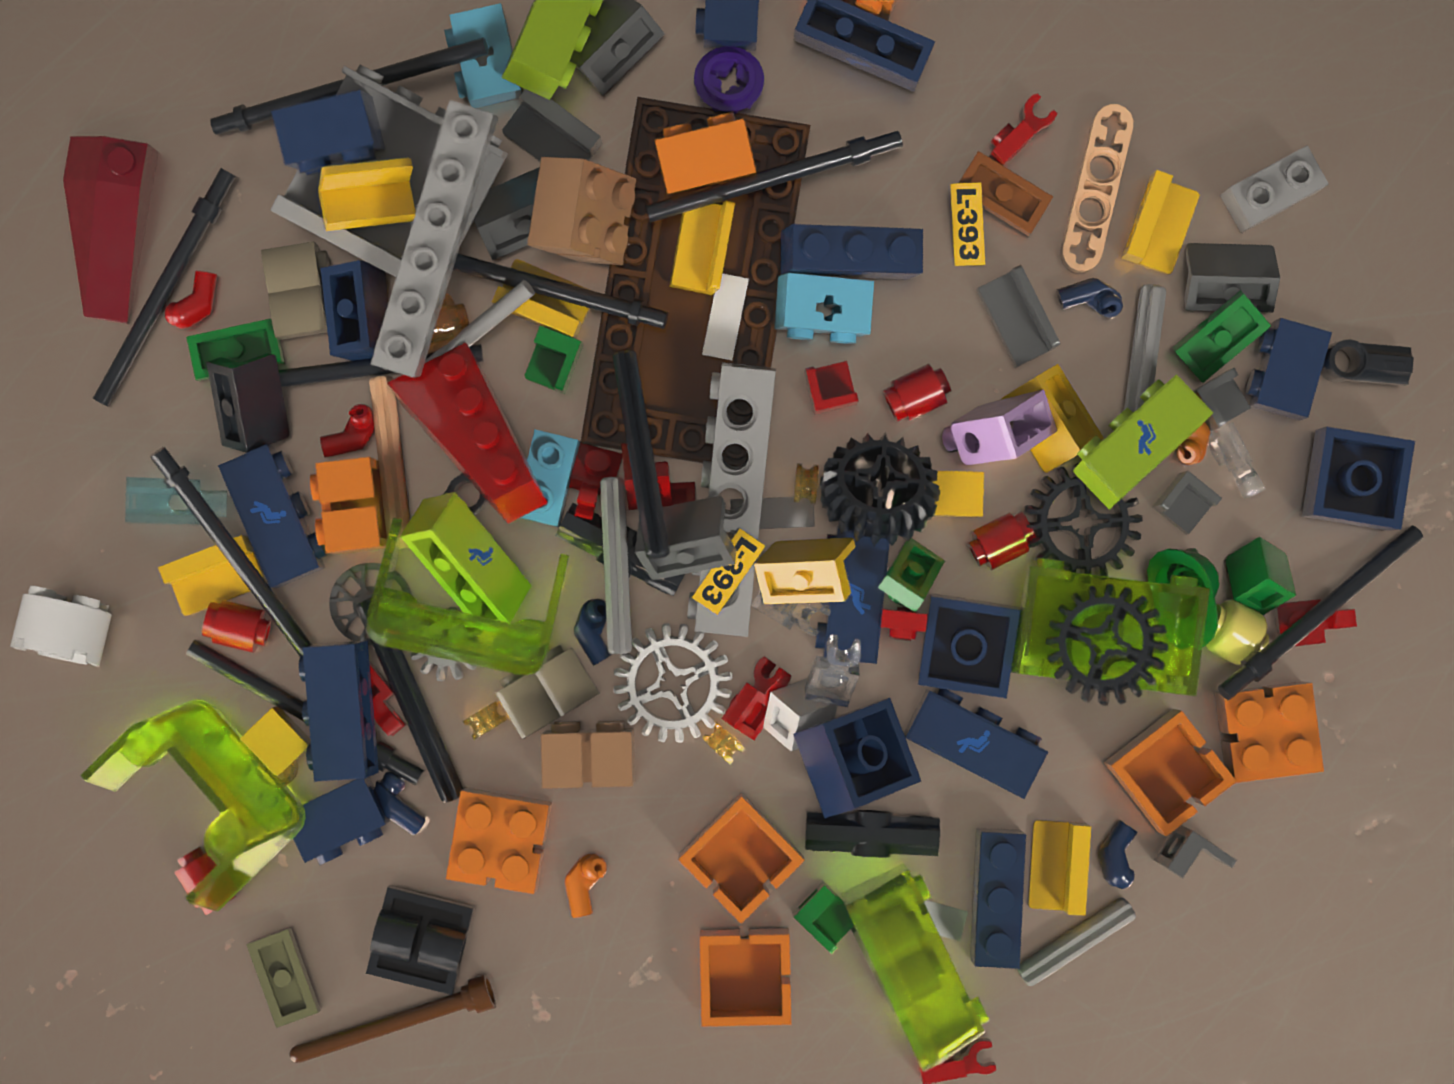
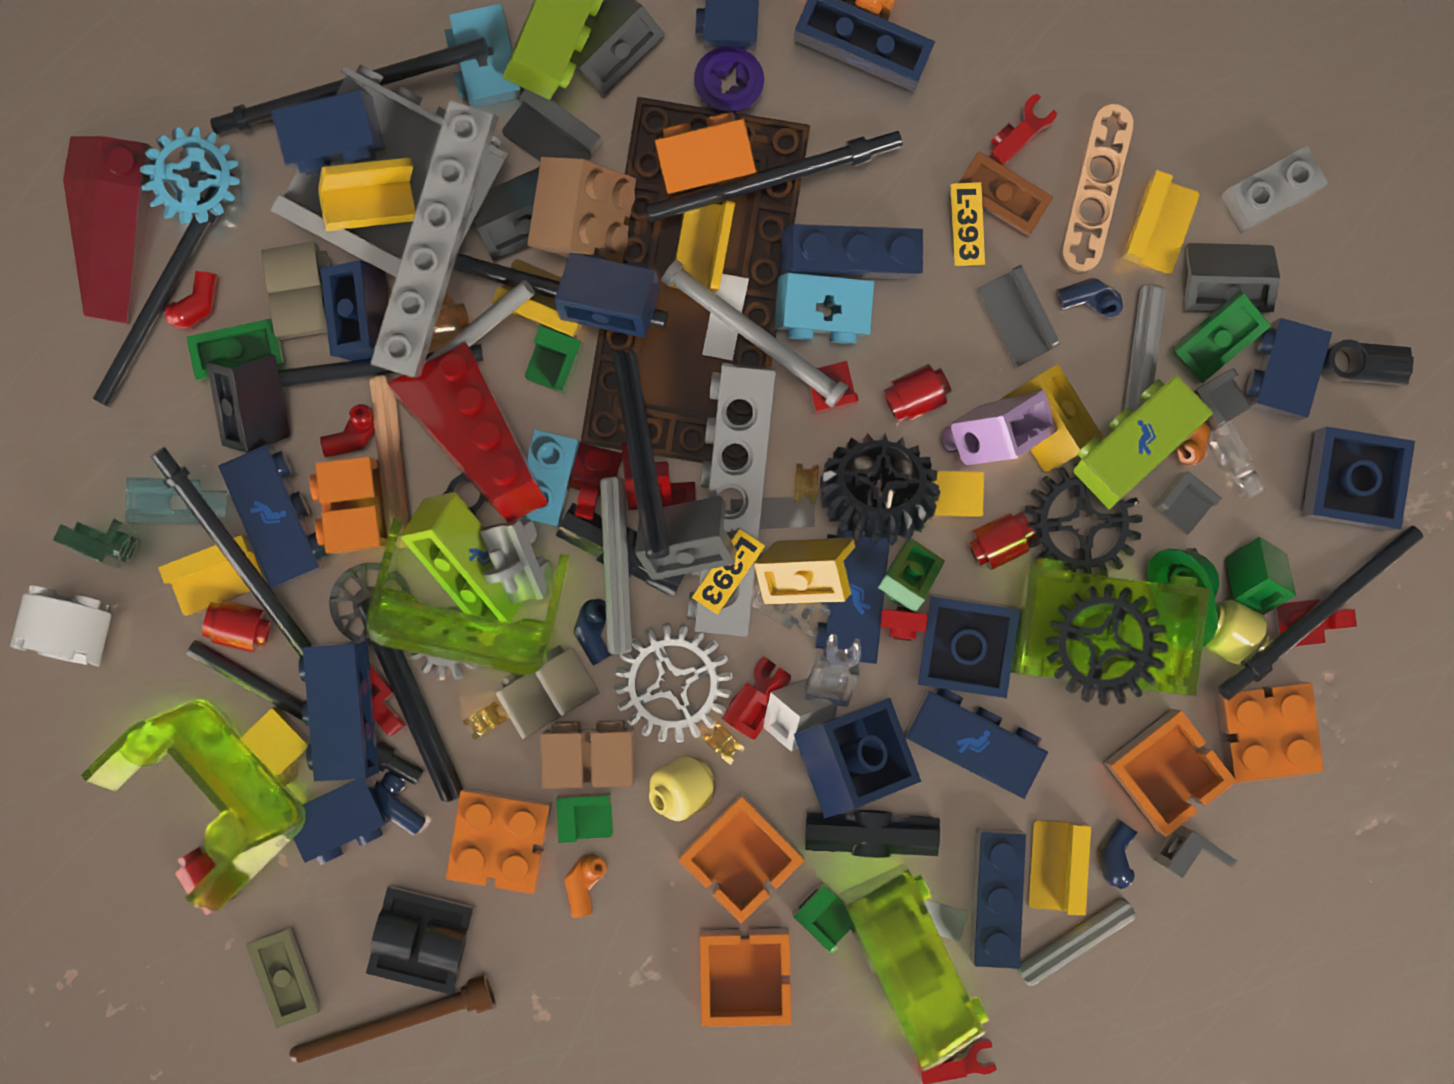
(107, 548): none -> clear green bracket
(193, 156): none -> medium azure gear
(514, 561): none -> light grey hips
(584, 817): none -> green panel
(607, 294): none -> dark blue brick
(682, 788): none -> light yellow head
(754, 333): none -> light grey bar

